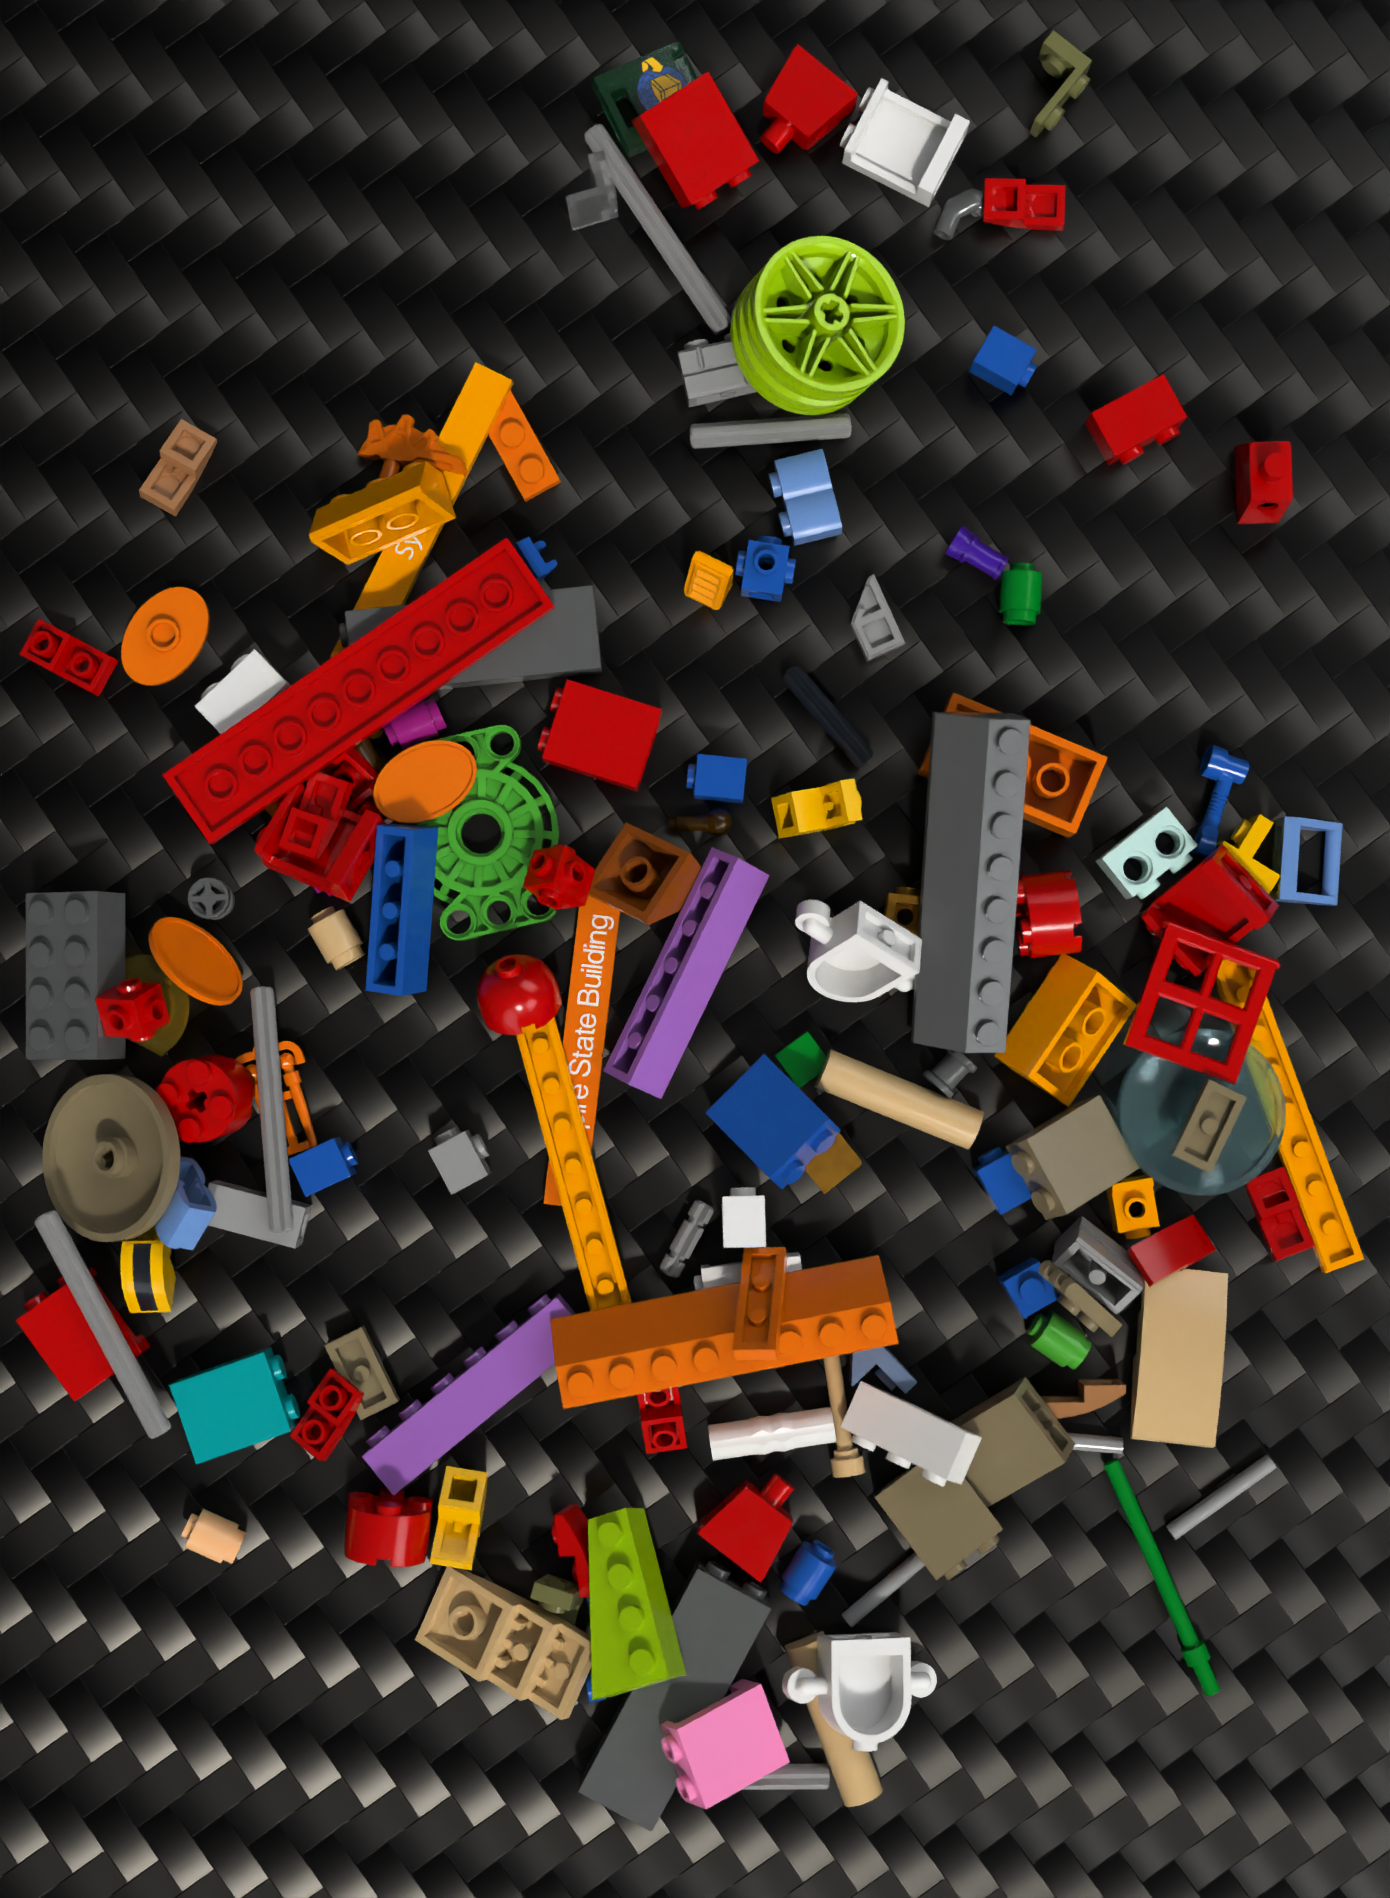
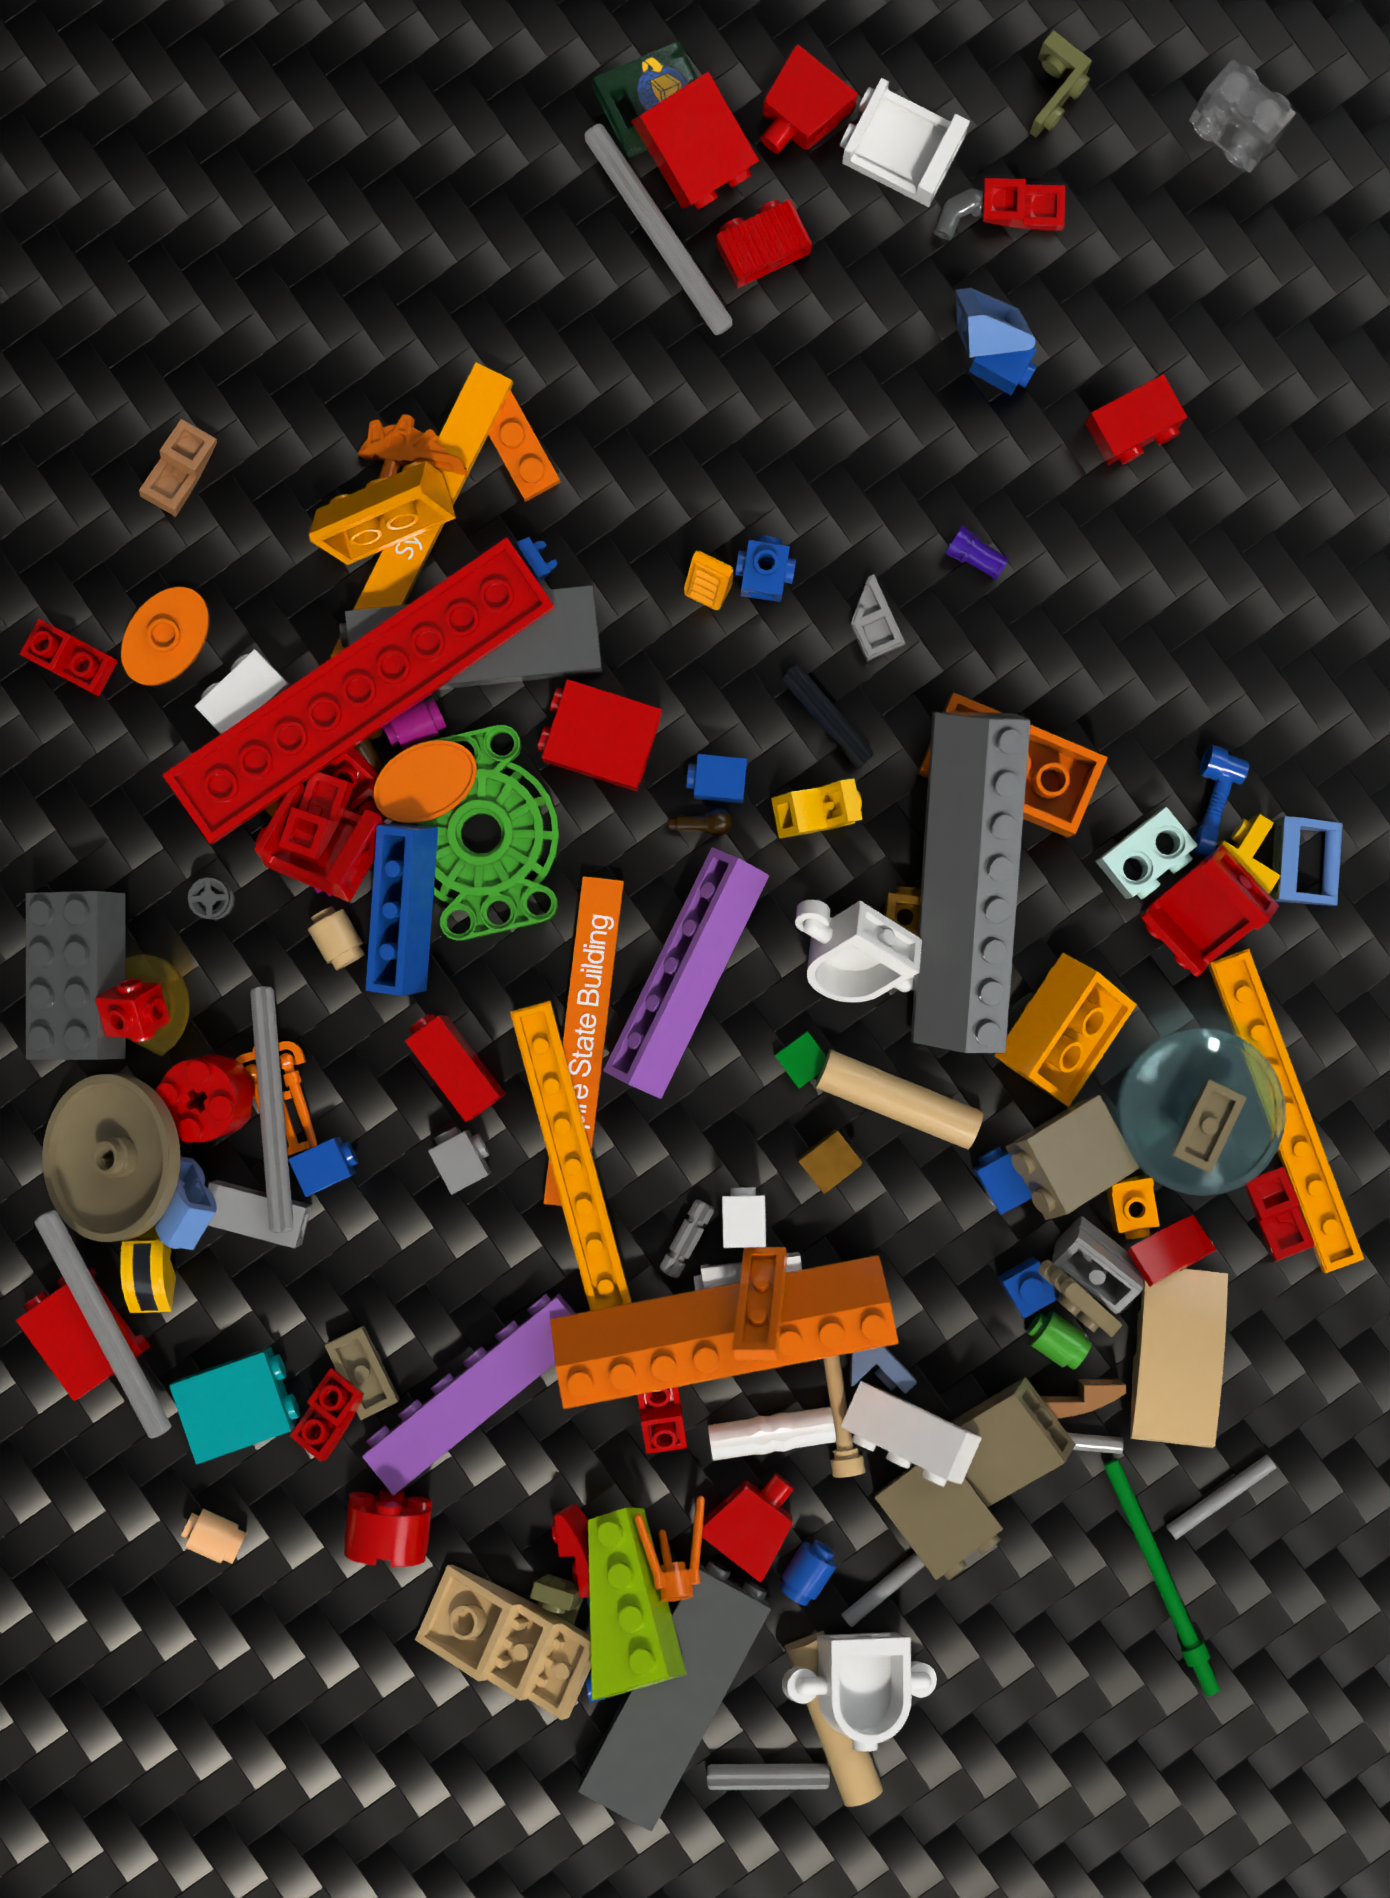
(195, 961): orange piece -> none
(454, 1065): none -> red brick
(459, 1517): yellow brick -> none
(517, 994): red cylinder -> none
(559, 877): red brick -> none
(597, 203): clear panel -> none
(644, 876): dark orange slope -> none
(672, 1578): none -> orange plant
(711, 372): light grey brick -> none
(724, 1746): bright pink panel -> none
(763, 242): none -> red brick
(770, 430): light grey axle -> none
(773, 1122): blue brick -> none
(806, 496): medium blue brick -> none
(817, 325): lime wheel -> none
(949, 1072): dark grey bush -> none
(990, 325): none -> medium blue tile
(1020, 594): green brick -> none
(1048, 914): red brick -> none
(1201, 1002): red window -> none
(1241, 116): none -> clear brick
(1263, 477): red torso -> none

